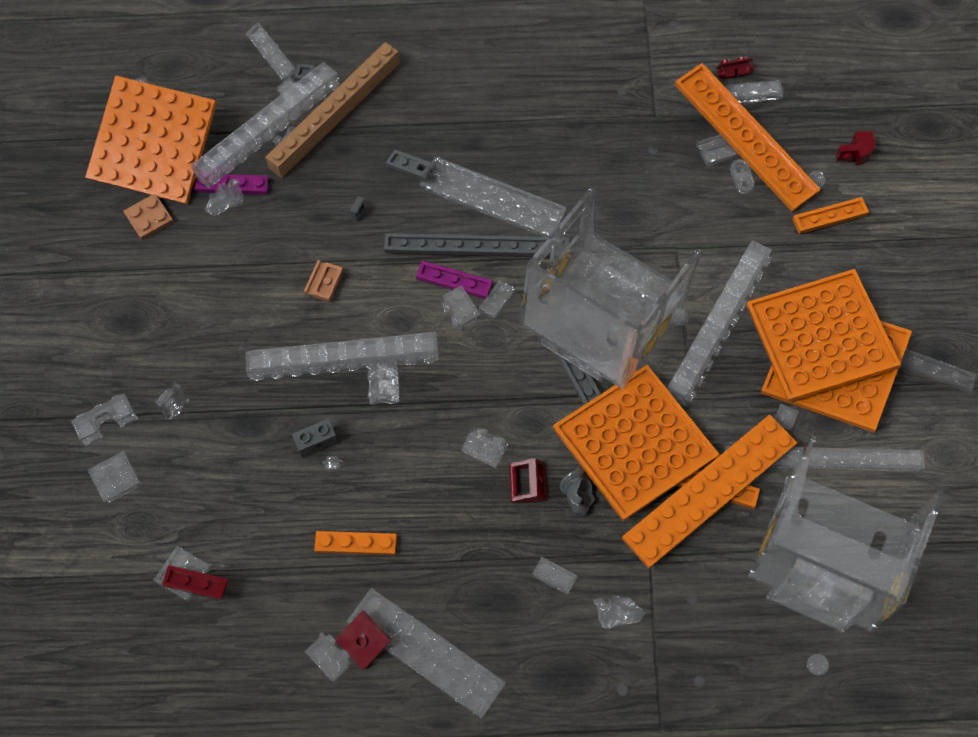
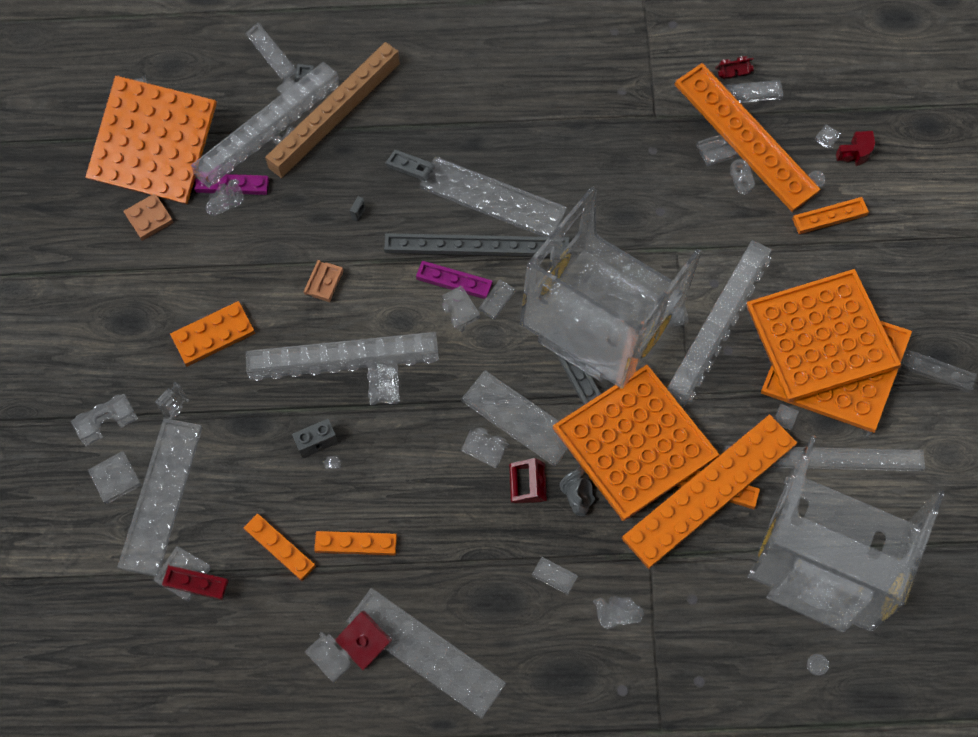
(160, 497): none -> clear plate
(212, 333): none -> orange plate
(279, 547): none -> orange plate
(516, 416): none -> clear plate
(827, 136): none -> clear plate

